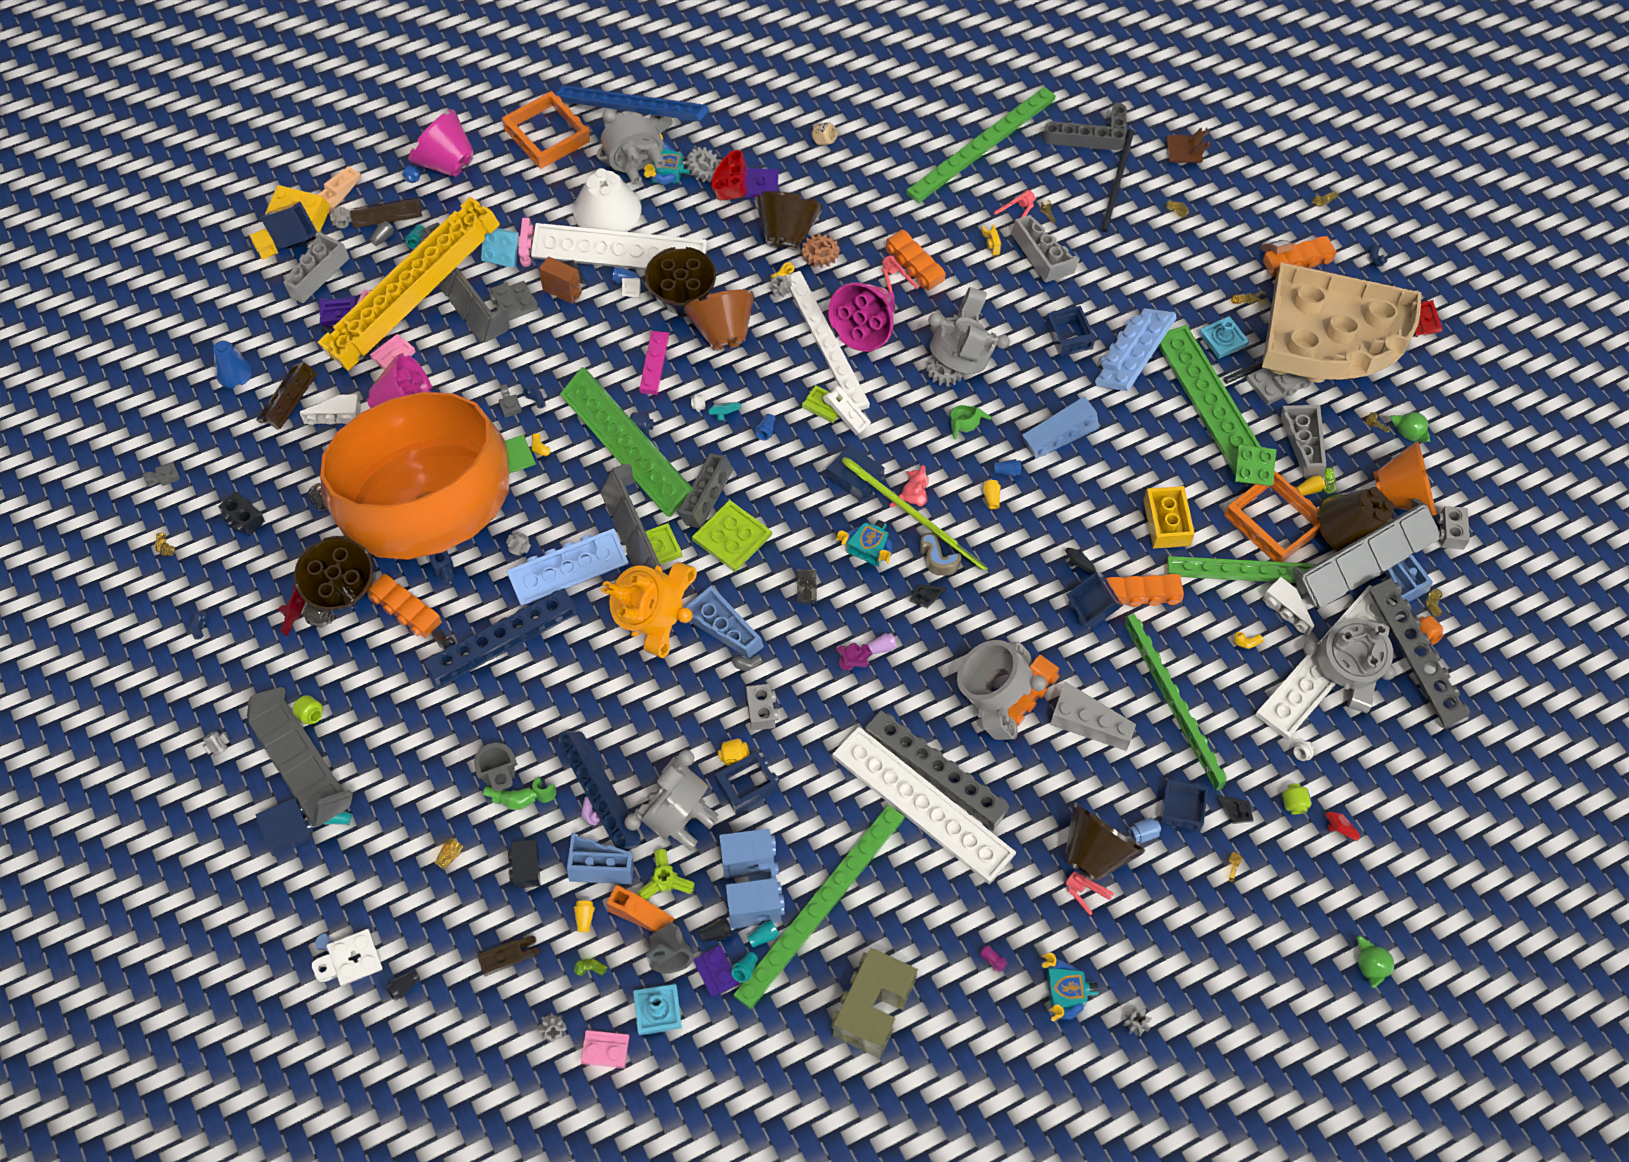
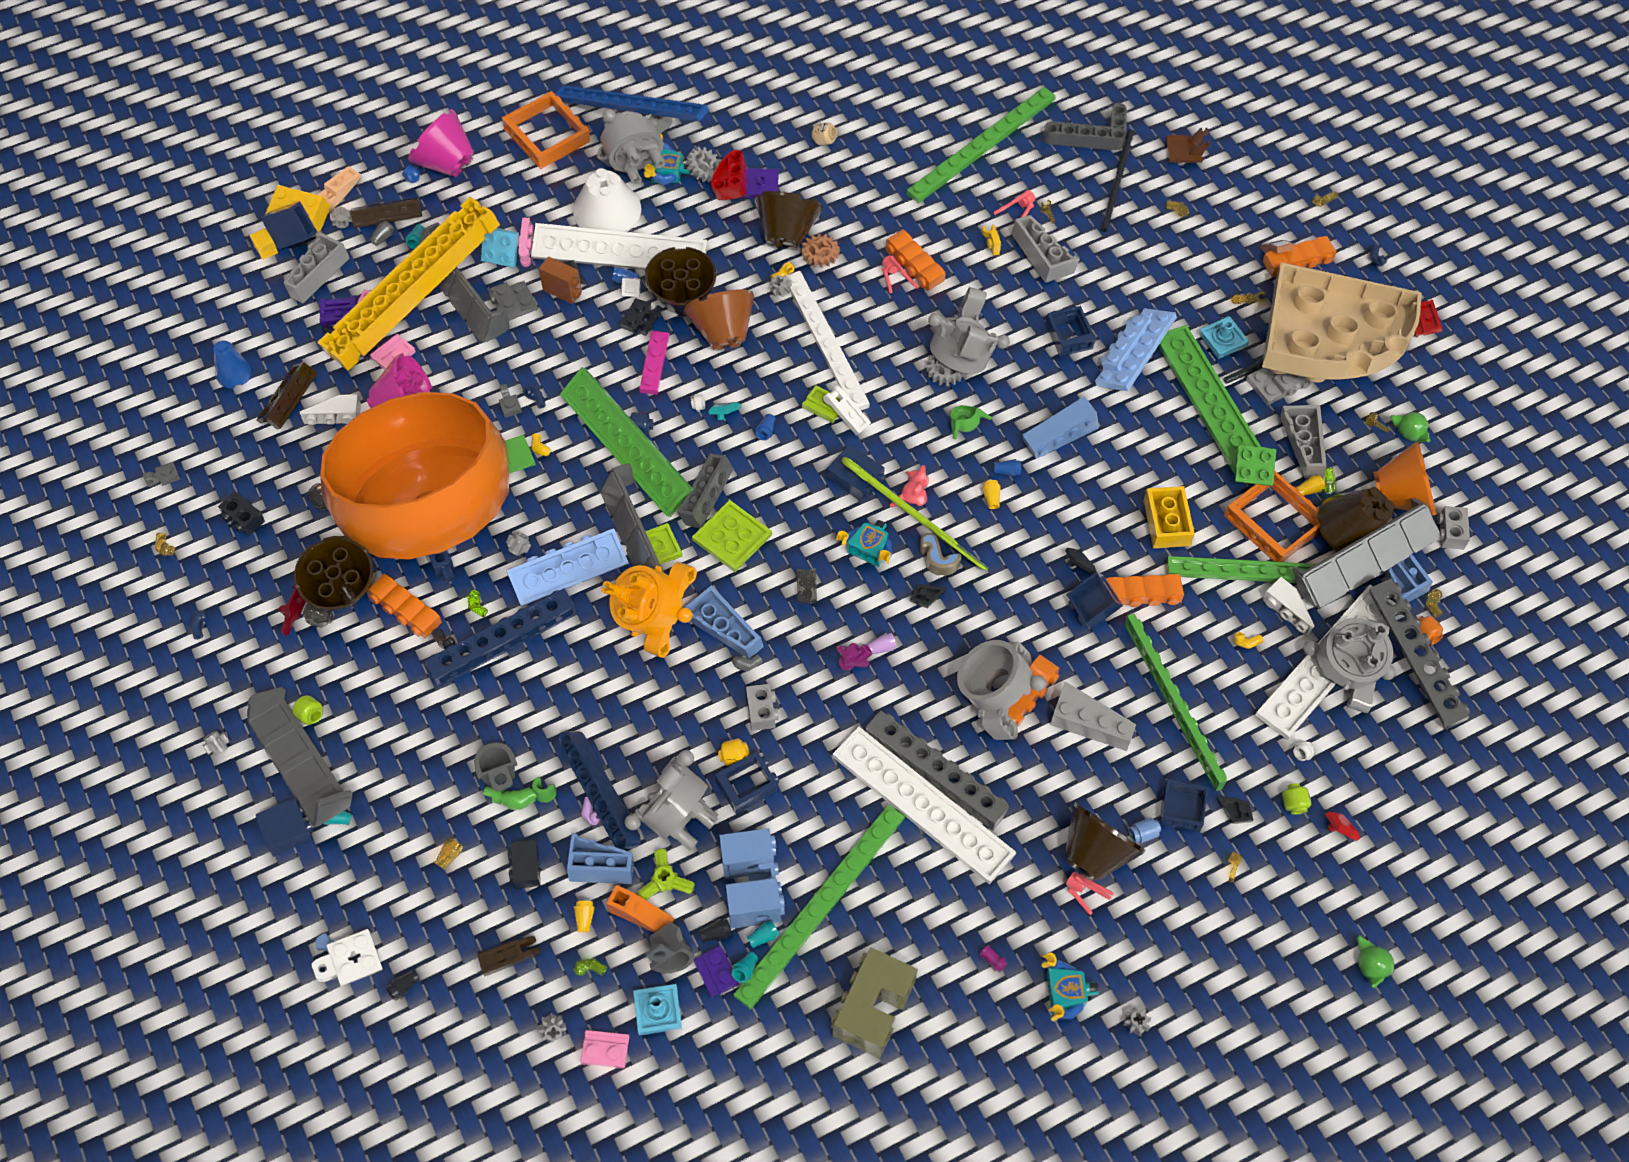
(474, 603): none -> clear neon green arm
(636, 315): none -> black plate
(862, 315): dark pink cone -> none

